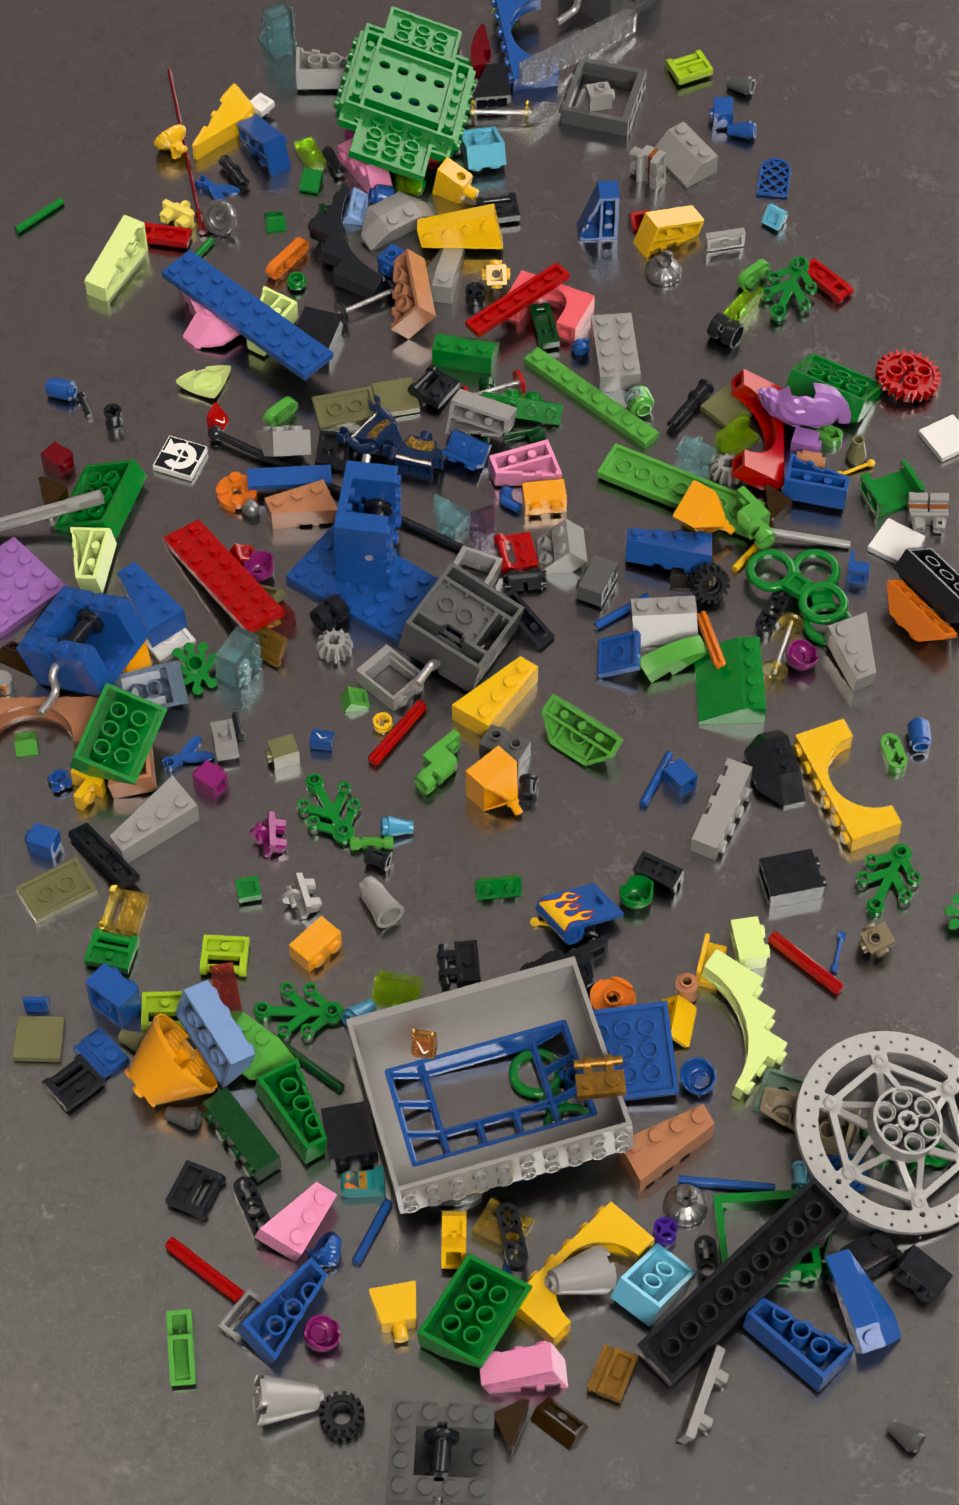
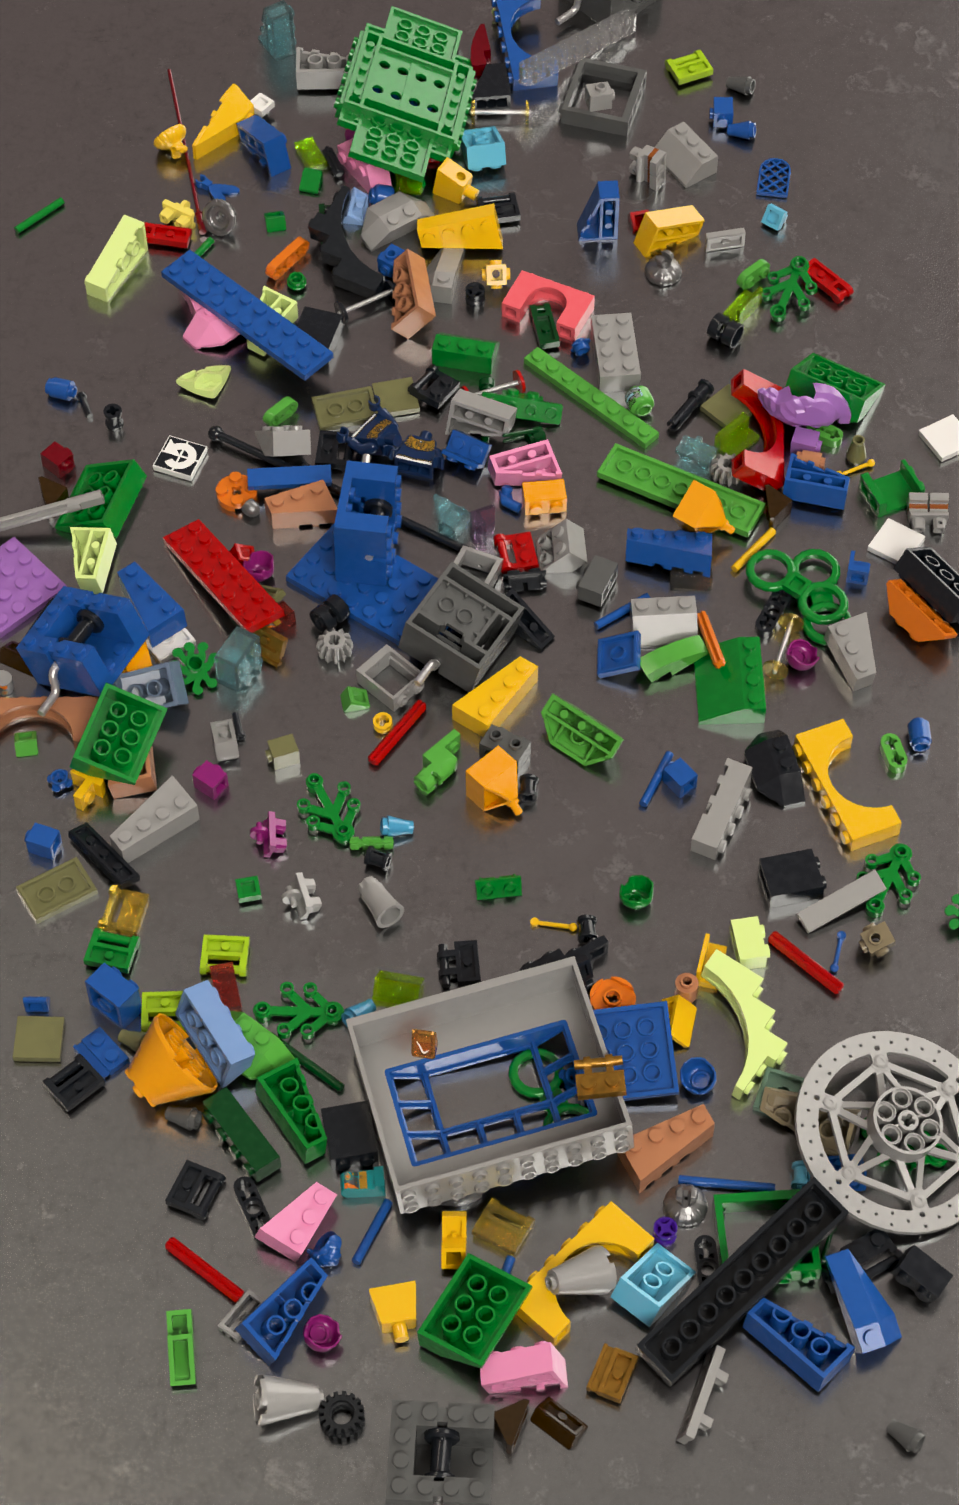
(188, 755): blue piece -> none
(217, 417): red slope -> none
(233, 171): black pin -> none
(315, 944): light orange brick -> none
(321, 740): blue slope -> none
(515, 1226): black beam -> none
(517, 300): red plate -> none
(575, 909): blue door -> none
(659, 871): black hinge -> none
(714, 592): black tyre -> none
(754, 519): bright green plate -> none
(811, 538): light grey bar -> none
(841, 901): none -> light grey tile
(919, 375): red gear -> none

